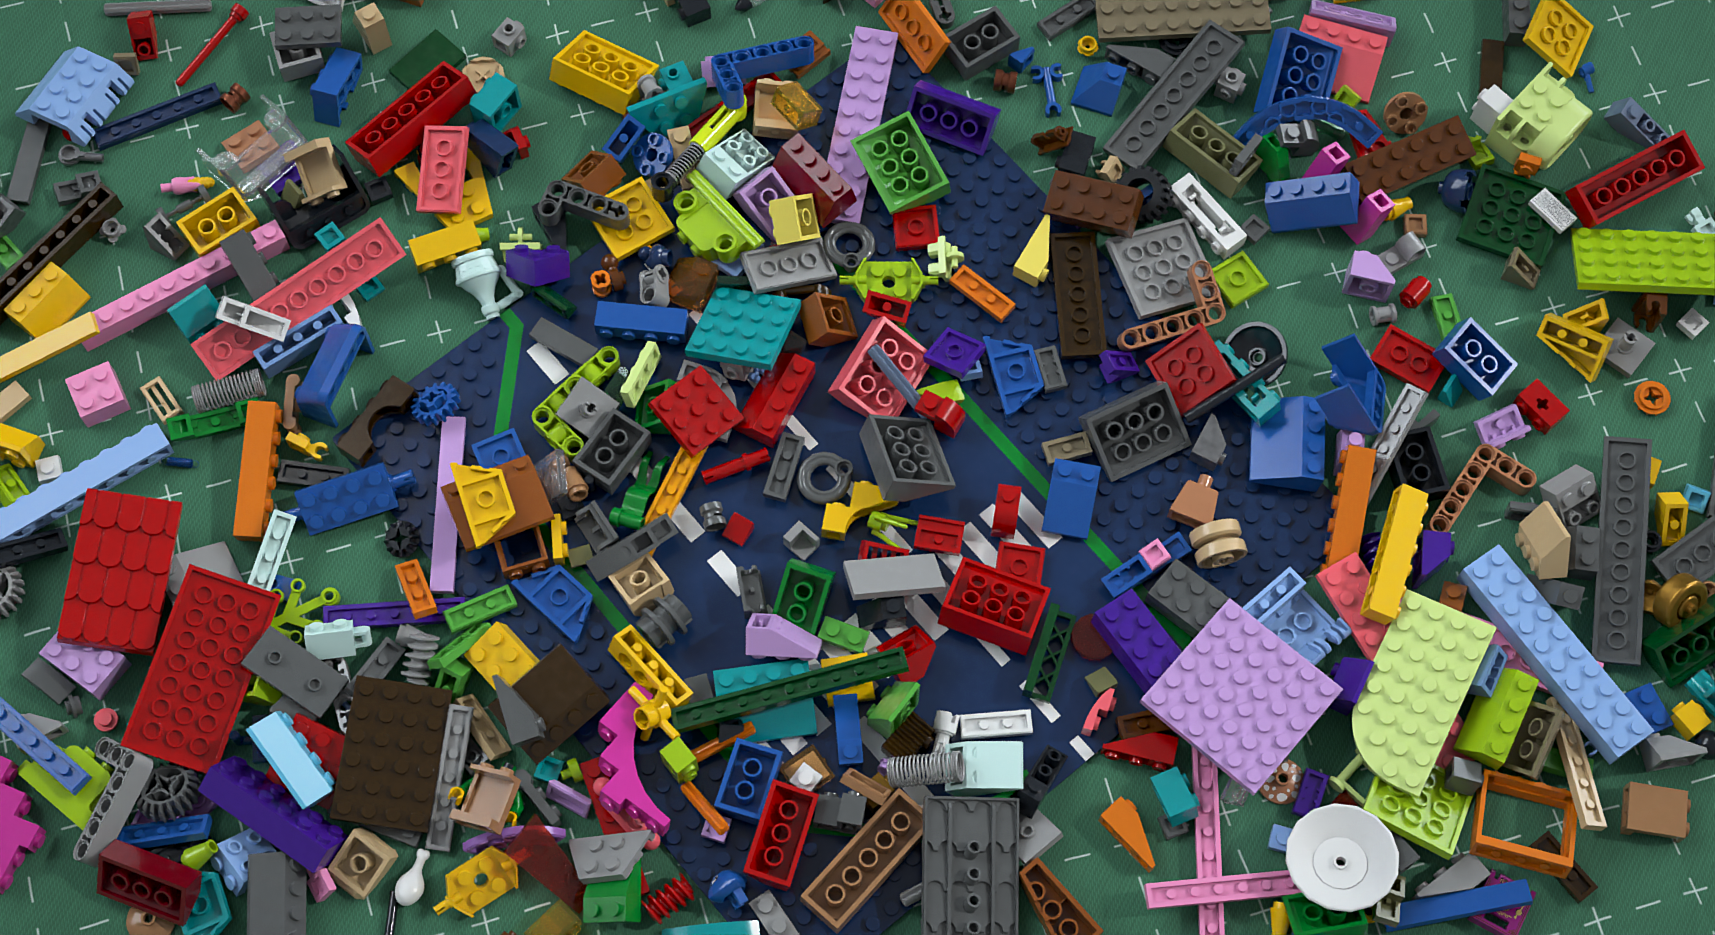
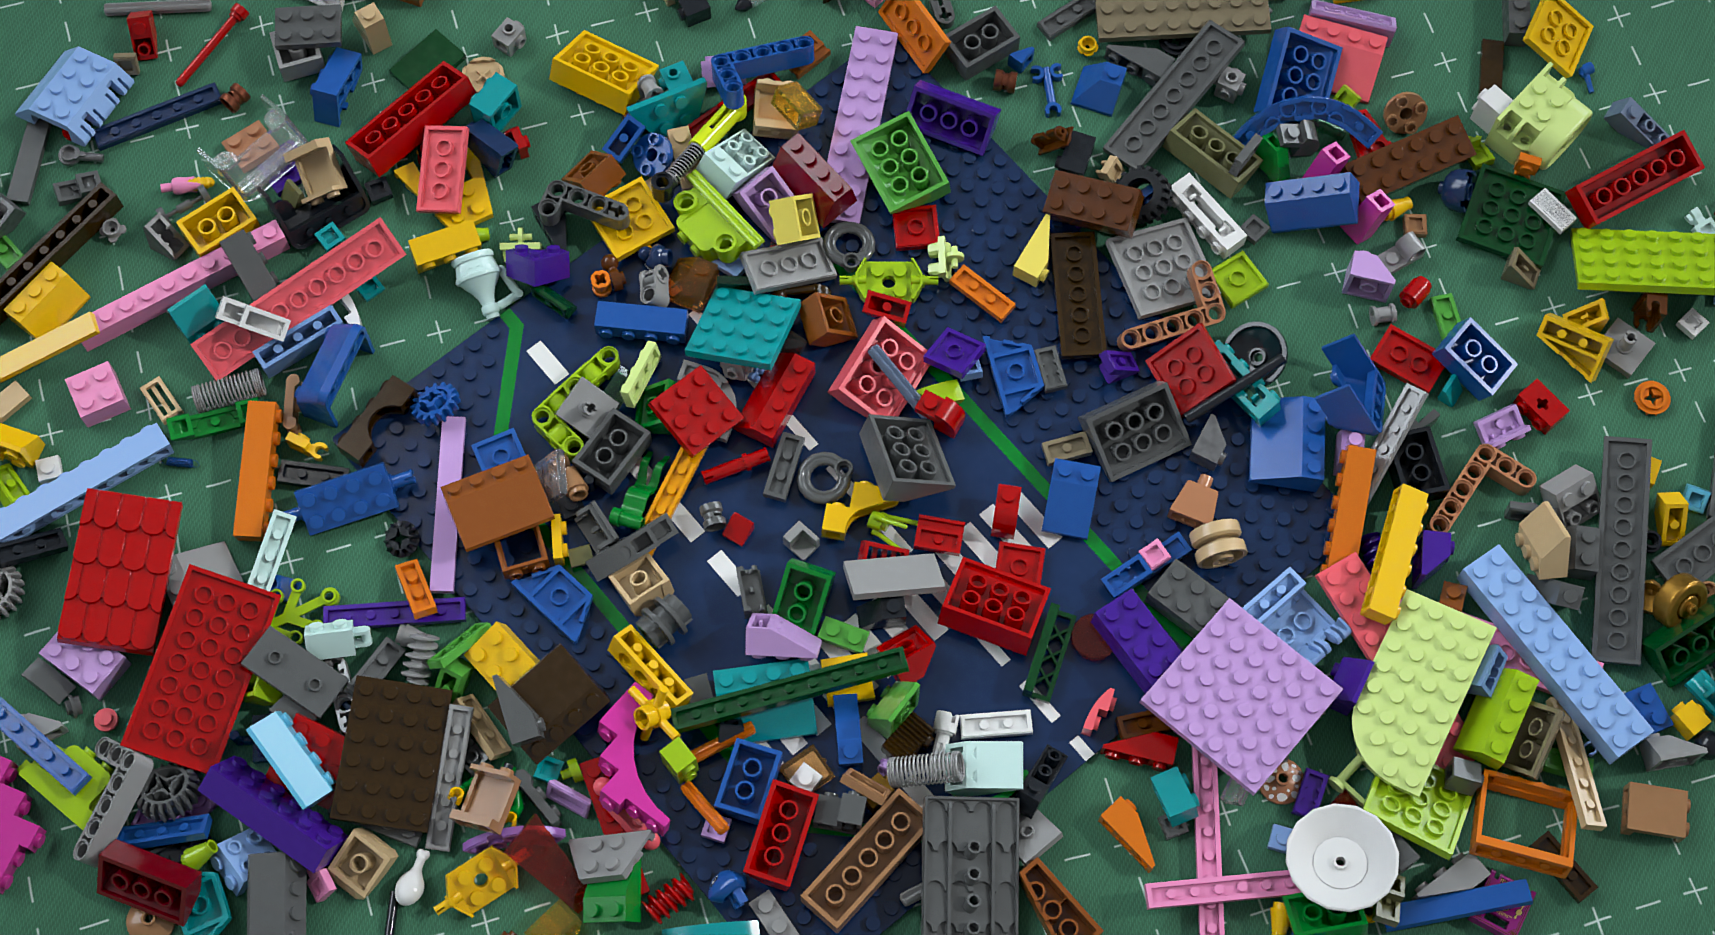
(480, 609): bright green tile -> none
(483, 500): yellow wing -> none
(562, 342): dark grey tile -> none
(1101, 681): olive slope -> none

